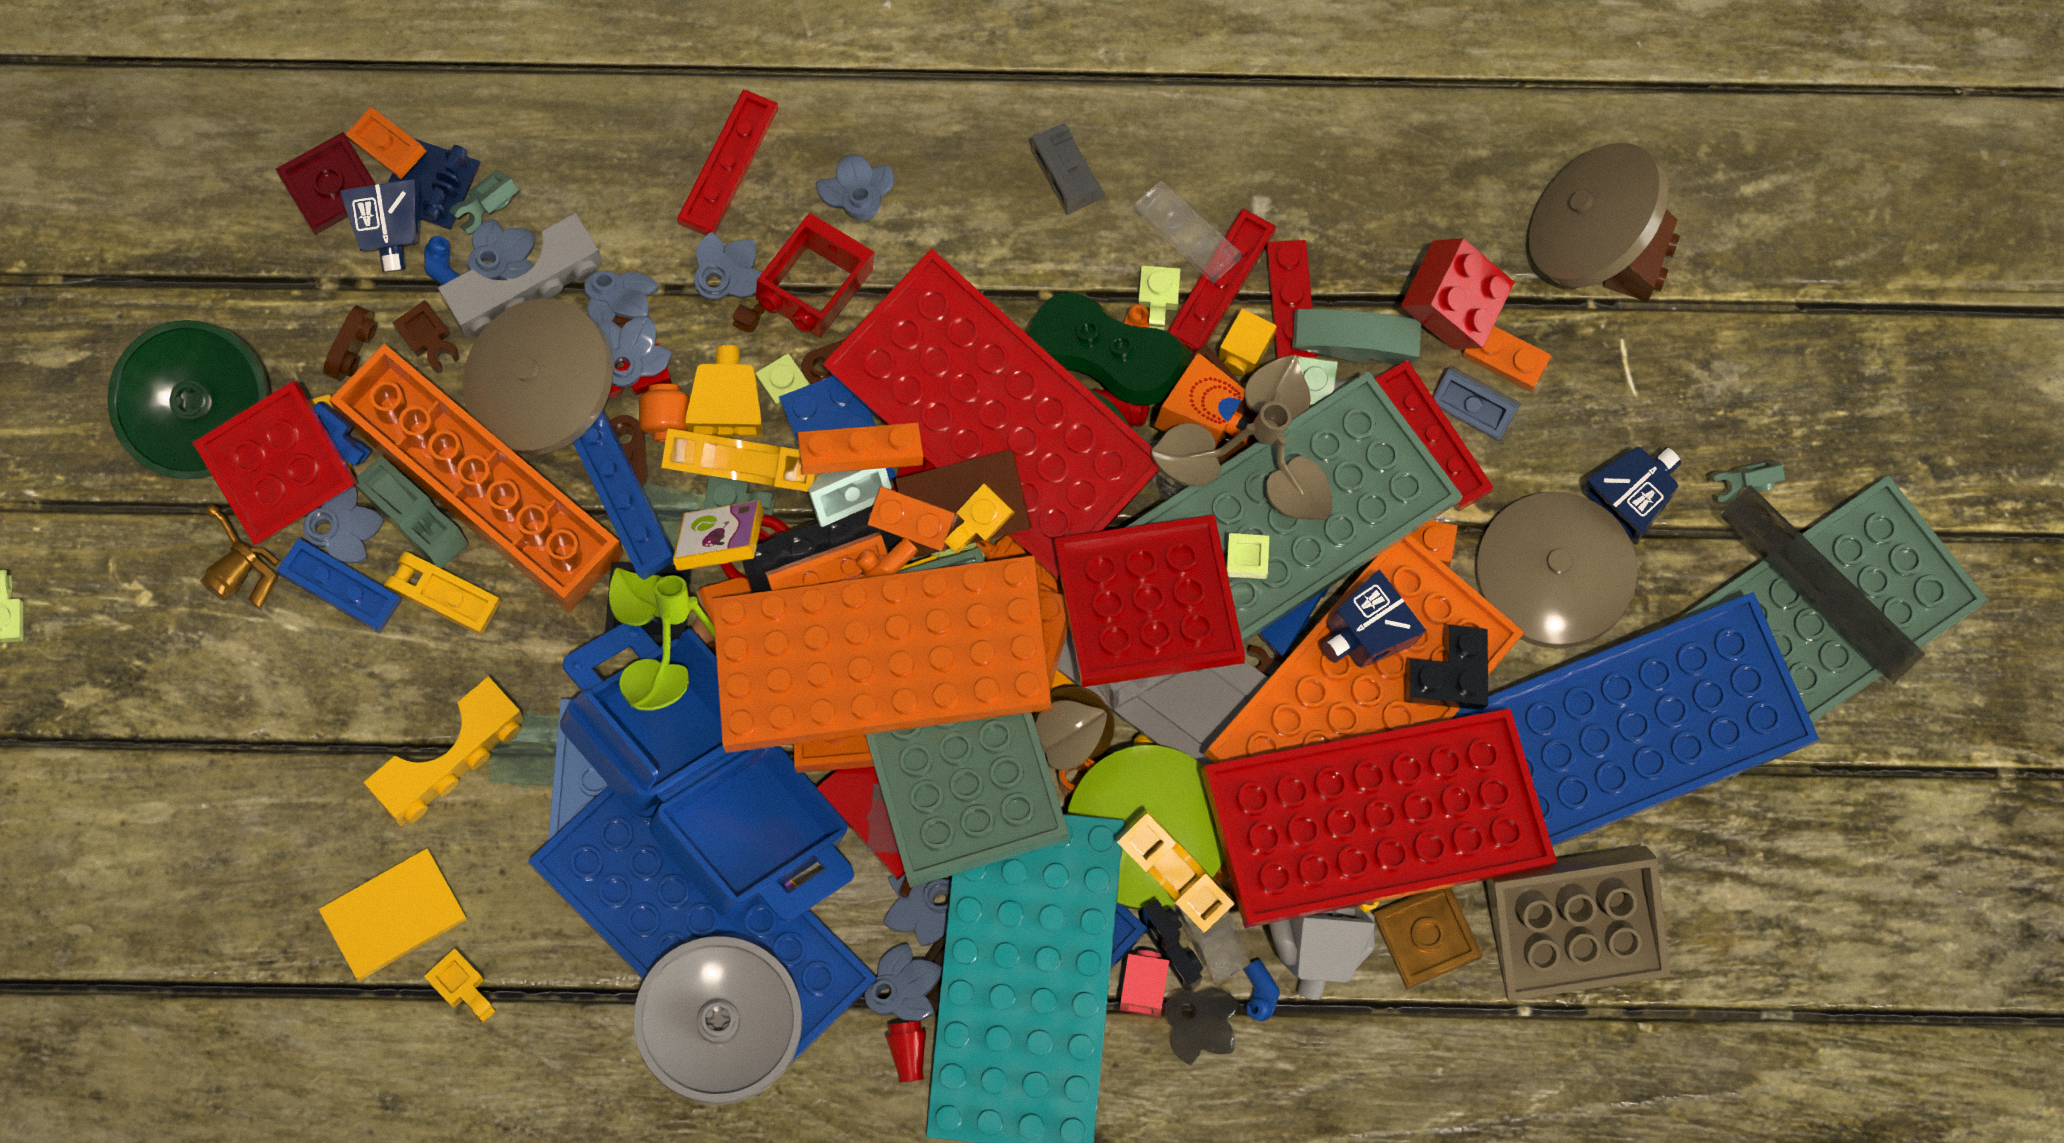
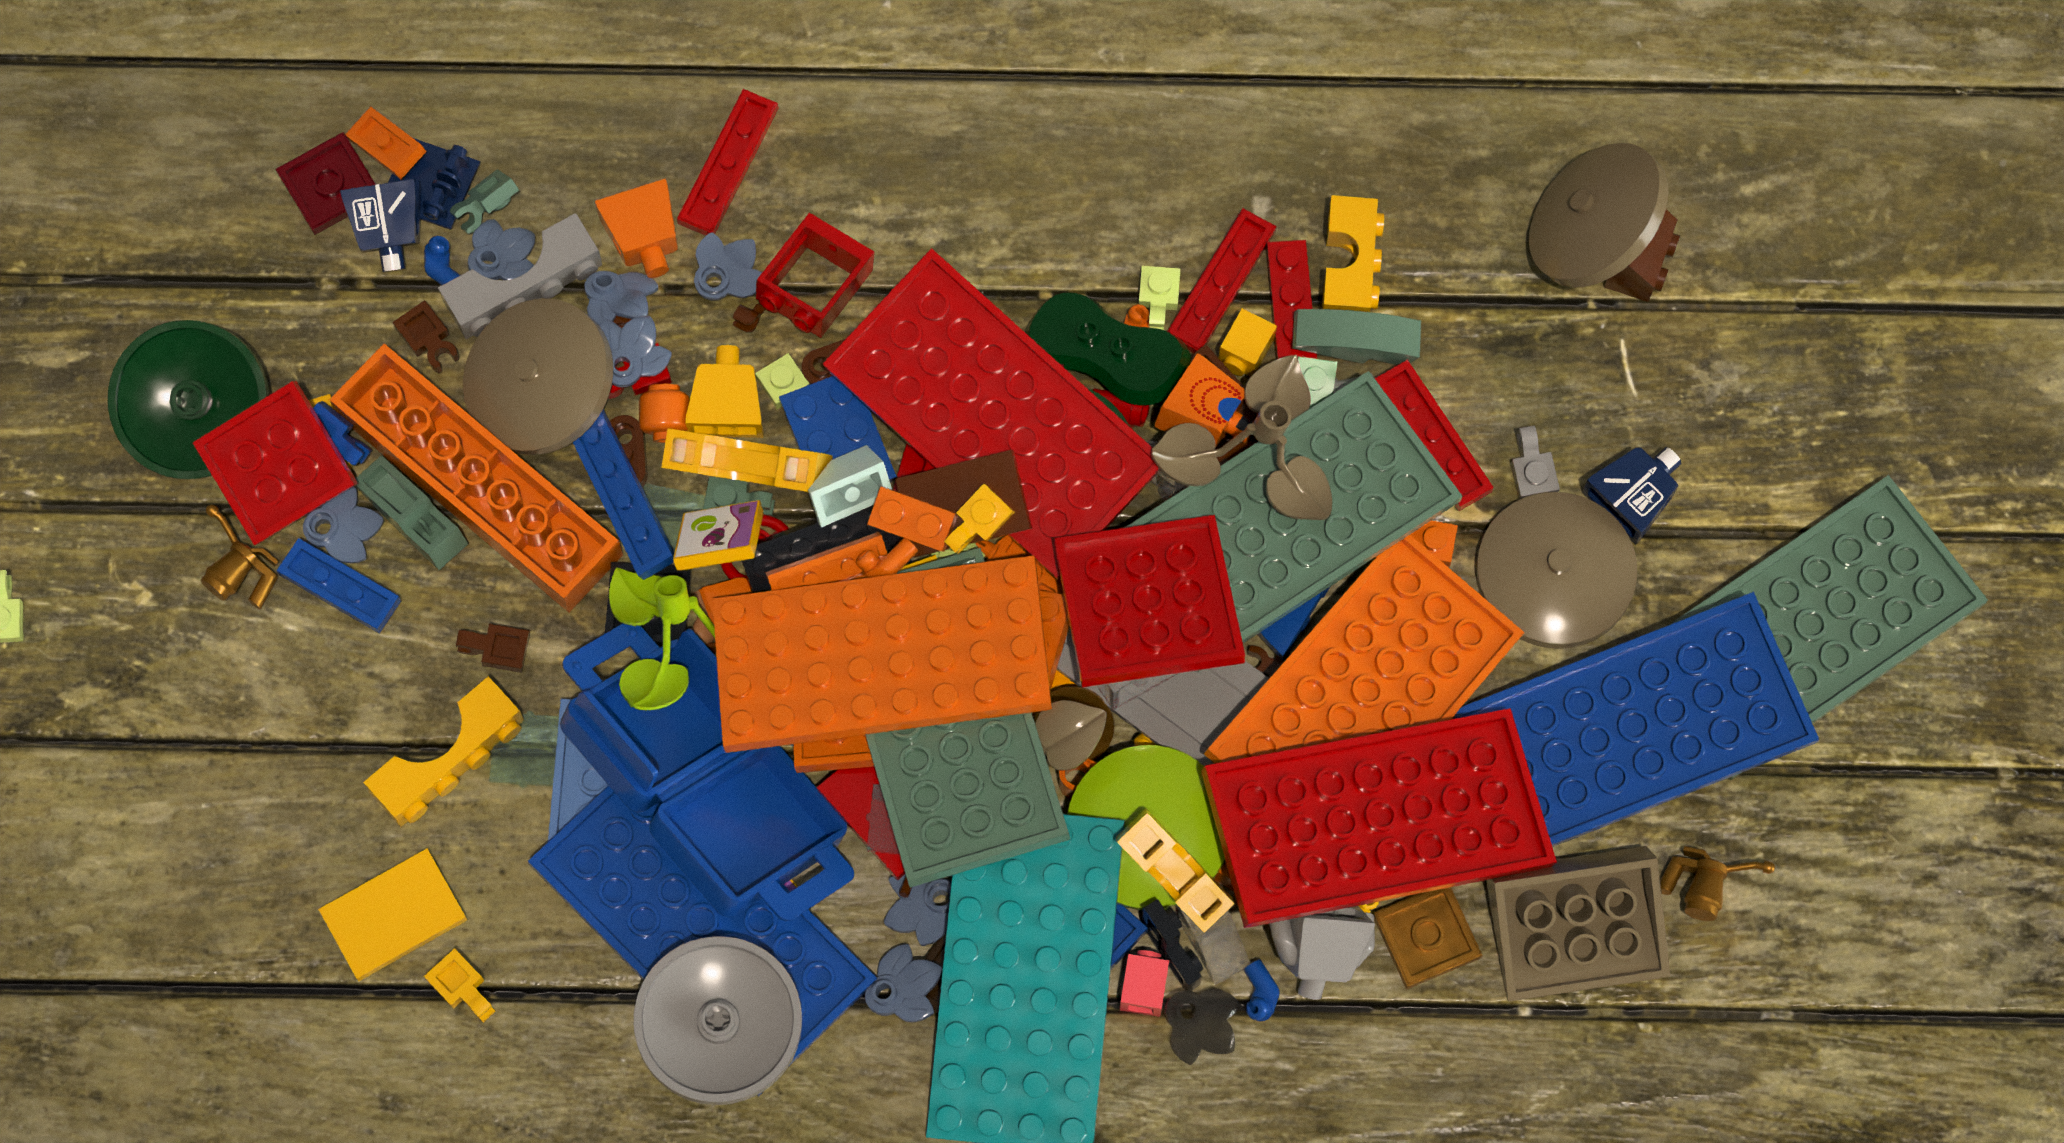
(343, 354): reddish brown plate -> none
(443, 593): yellow plate -> none
(501, 647): none -> reddish brown plate
(641, 226): none -> orange torso
(856, 182): sand blue plate -> none
(860, 448): orange plate -> none
(907, 1050): red cone -> none
(1066, 169): dark grey hinge -> none
(1187, 231): clear tile -> none
(1247, 556): yellowish green plate -> none
(1353, 226): none -> yellow arch
(1372, 624): dark blue torso -> none
(1457, 294): red brick -> none
(1458, 680): black plate -> none
(1475, 402): sand blue slope -> none
(1510, 358): orange plate -> none
(1533, 471): none -> light grey plate
(1706, 890): none -> pearl gold piece
(1758, 475): sand green plate -> none
(1822, 584): clear smoke plate -> none

